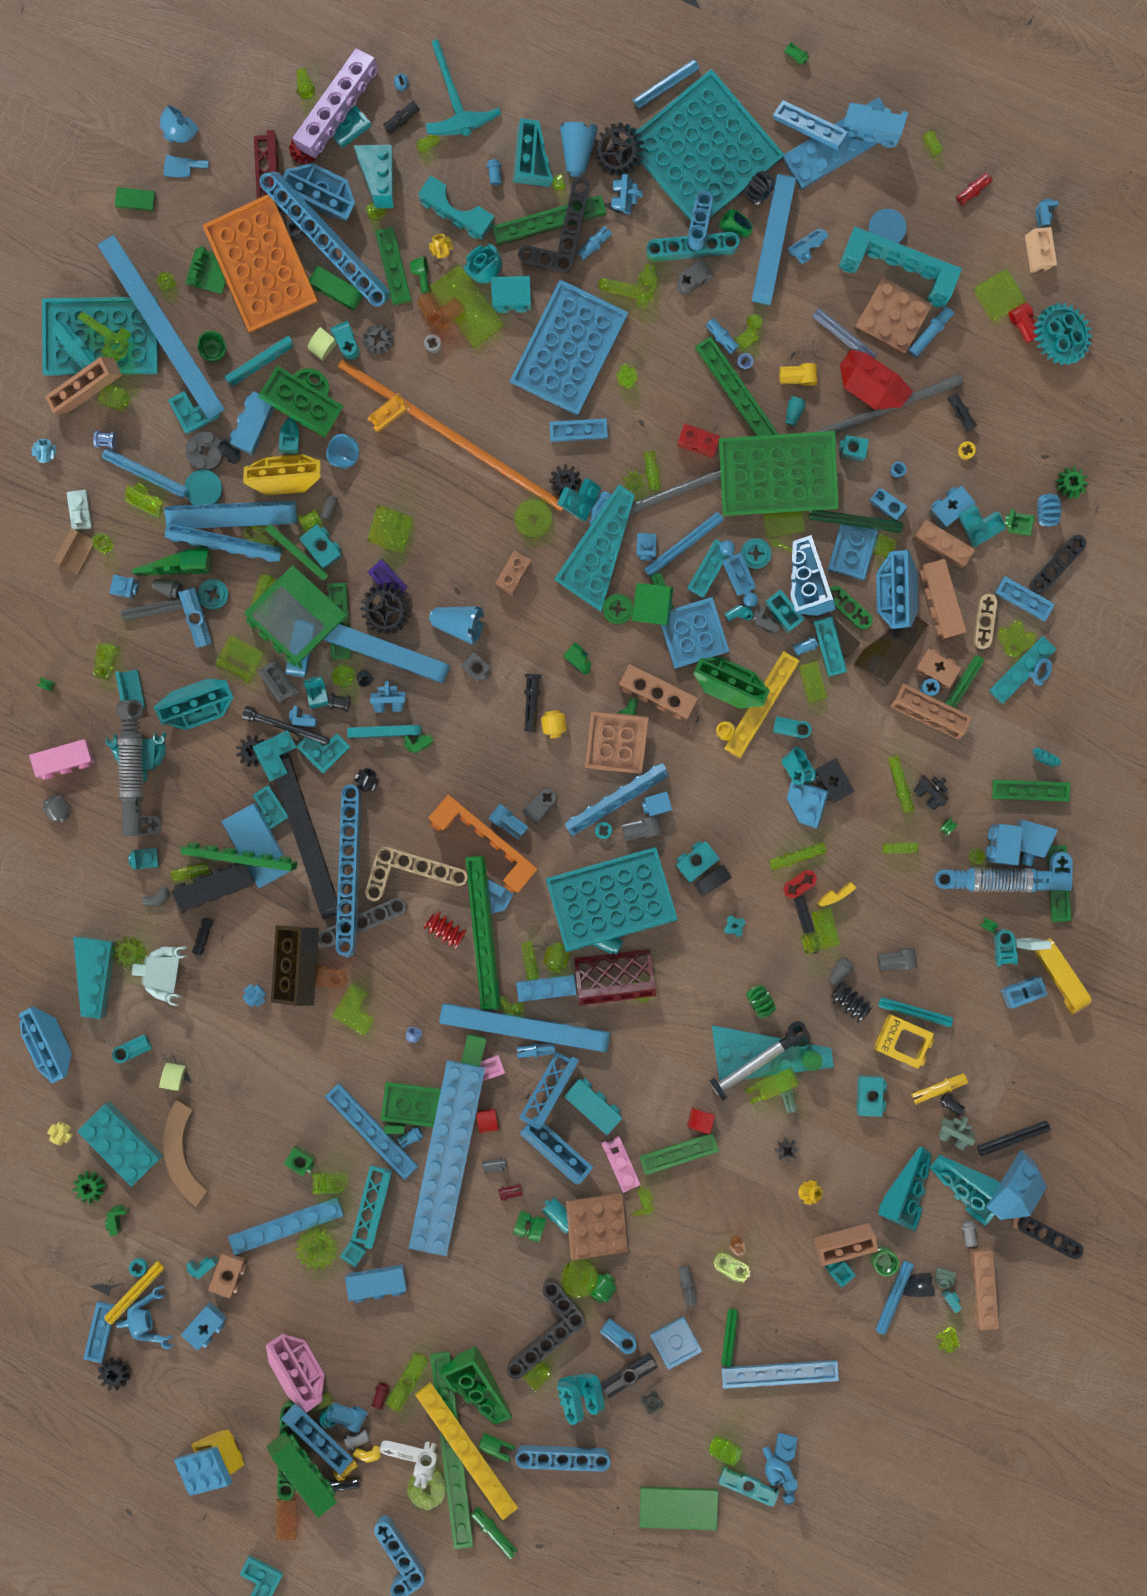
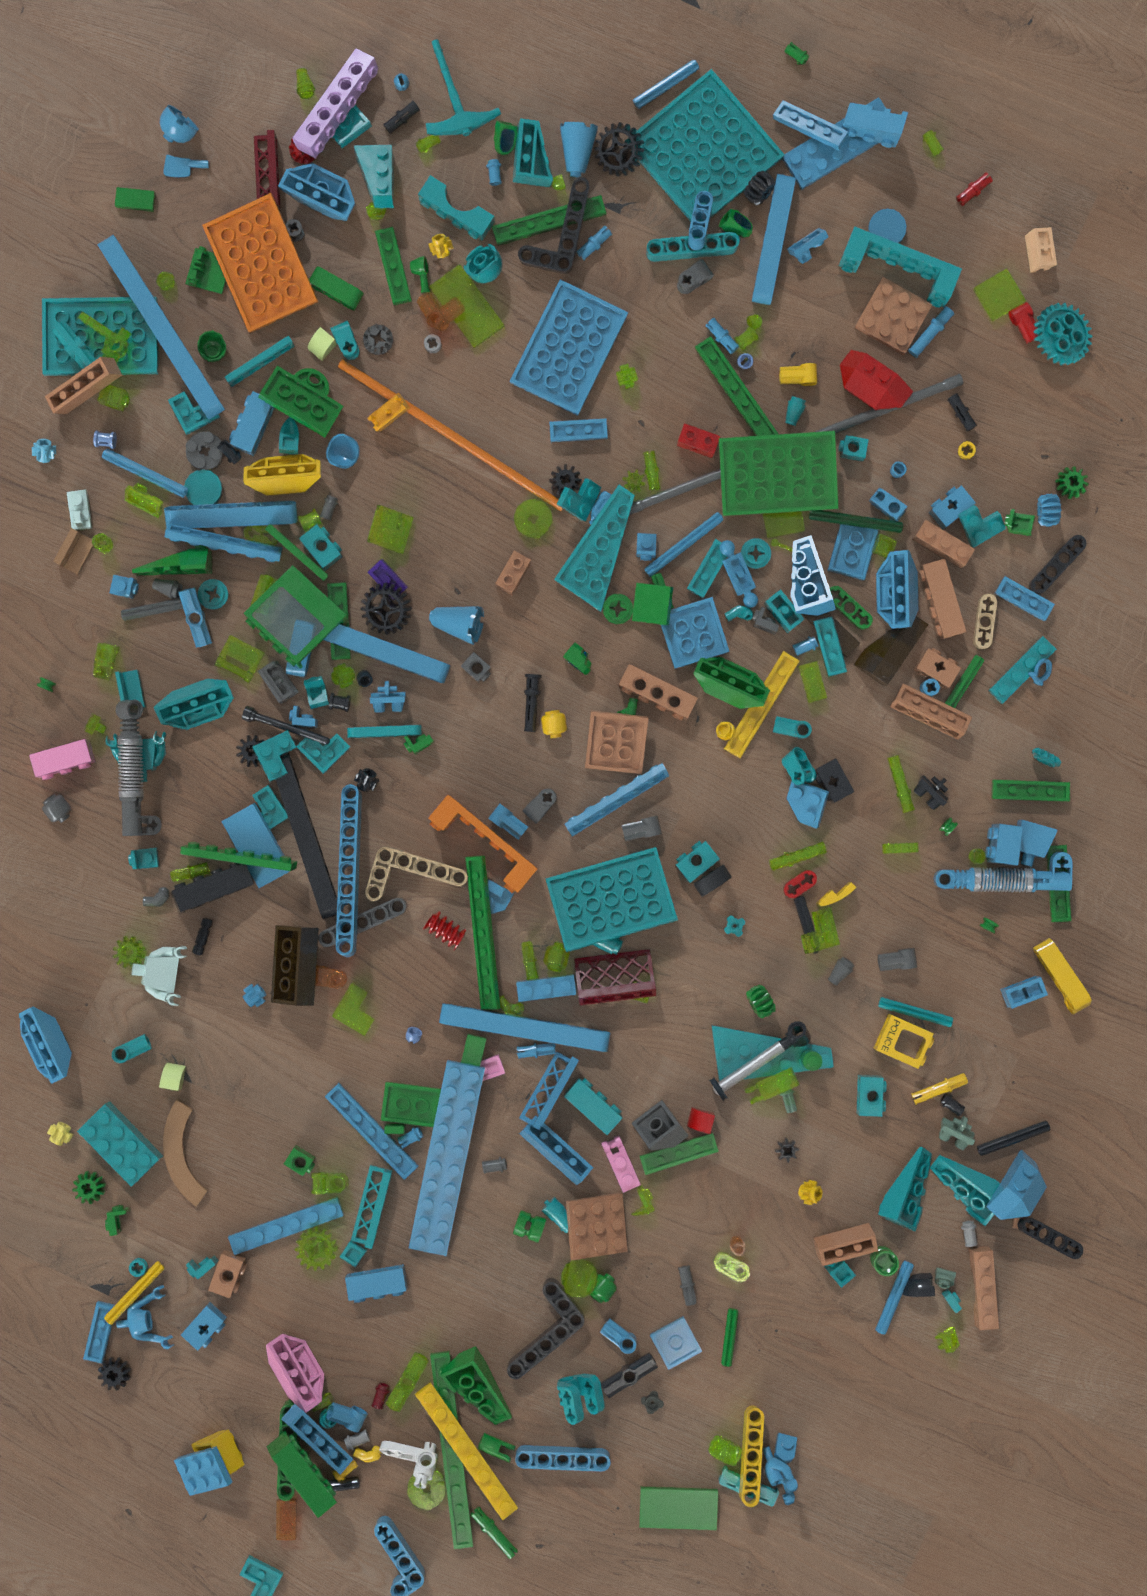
(93, 724): none -> clear neon green tile
(94, 973): teal wedge -> none
(316, 236): dark azure beam -> none
(487, 1120): red brick -> none
(505, 137): none -> rock
(508, 1192): dark red pin -> none
(511, 293): teal slope -> none
(538, 1375): clear neon green plate -> none
(609, 831): teal bush -> none
(629, 194): dark azure hips -> none
(645, 278): clear neon green piece -> none
(656, 804): dark azure brick -> none
(659, 1128): none -> dark grey slope
(754, 1465): none -> yellow beam
(779, 1374): dark azure plate -> none
(841, 332): sand blue axle -> none
(851, 1001): black piece -> none
(1005, 949): teal piece -> none
(1016, 636): clear neon green plate -> none
(1032, 944): light aqua tile -> none
(1043, 212): dark azure bracket -> none

